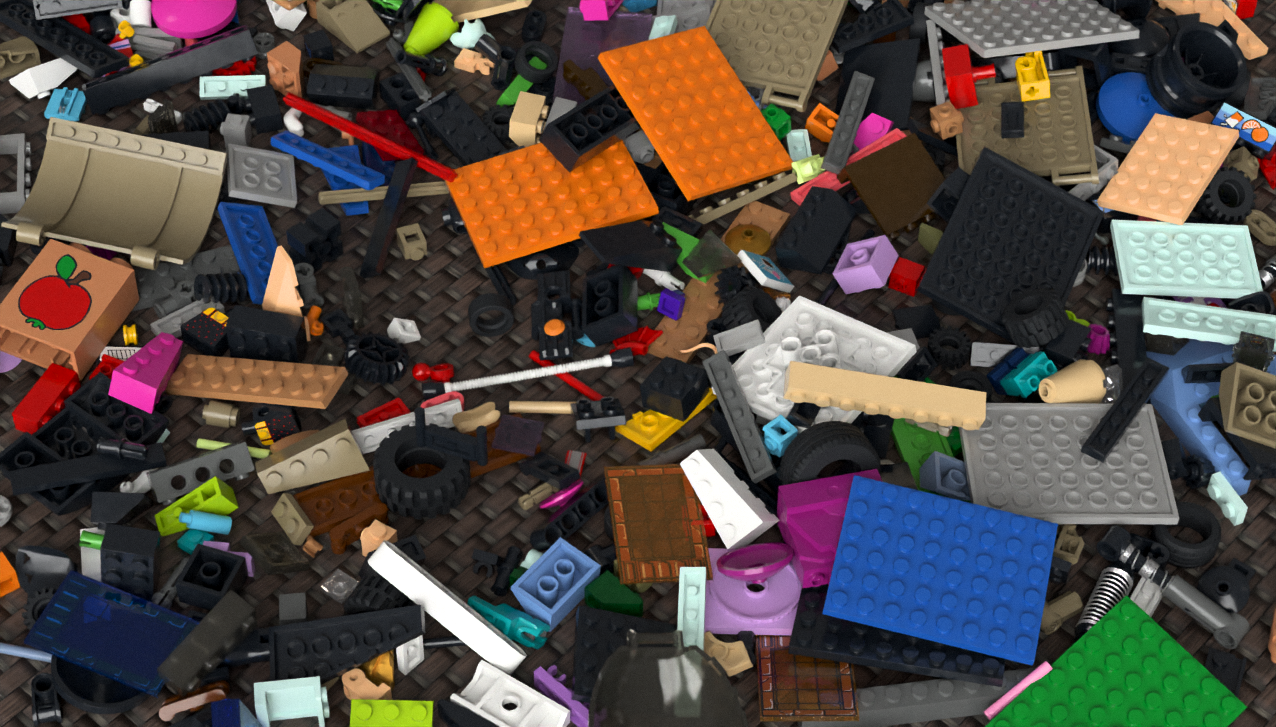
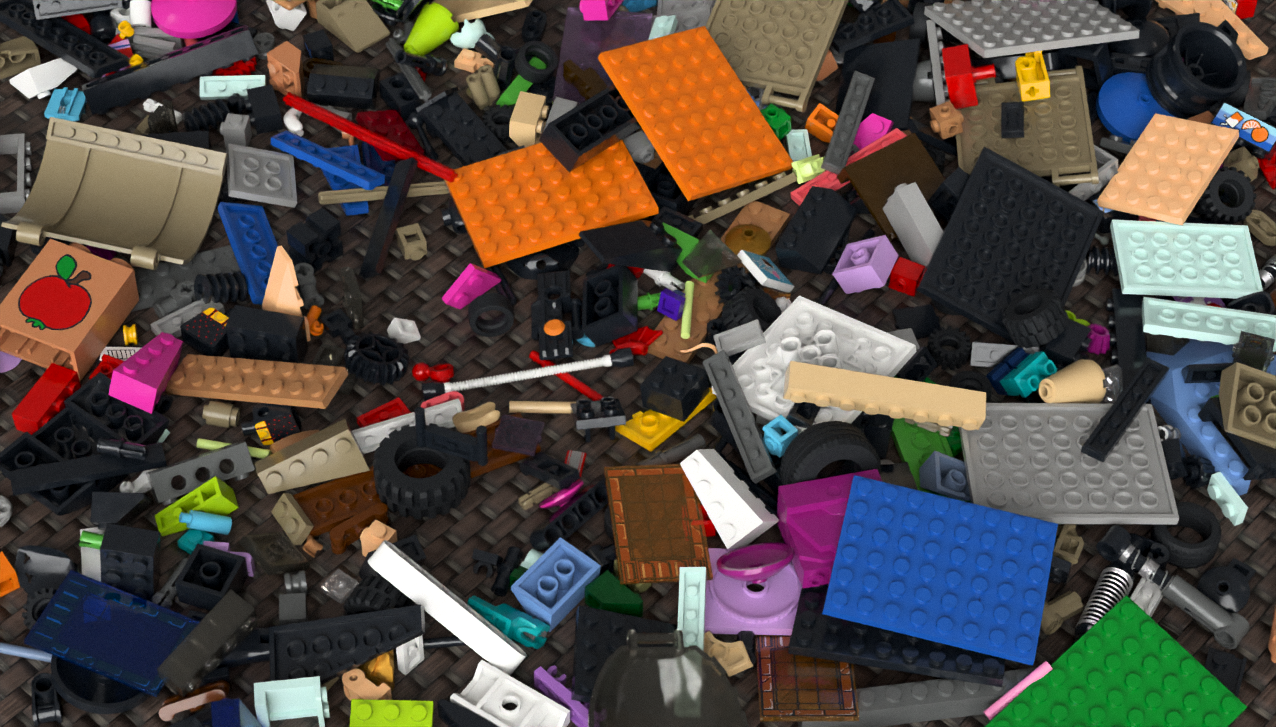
(296, 583): none -> dark grey wheel
(469, 285): none -> dark pink wing
(483, 87): none -> dark tan piece
(687, 310): none -> yellowish green bar
(913, 222): none -> light grey brick
(1166, 434): none -> light grey pin

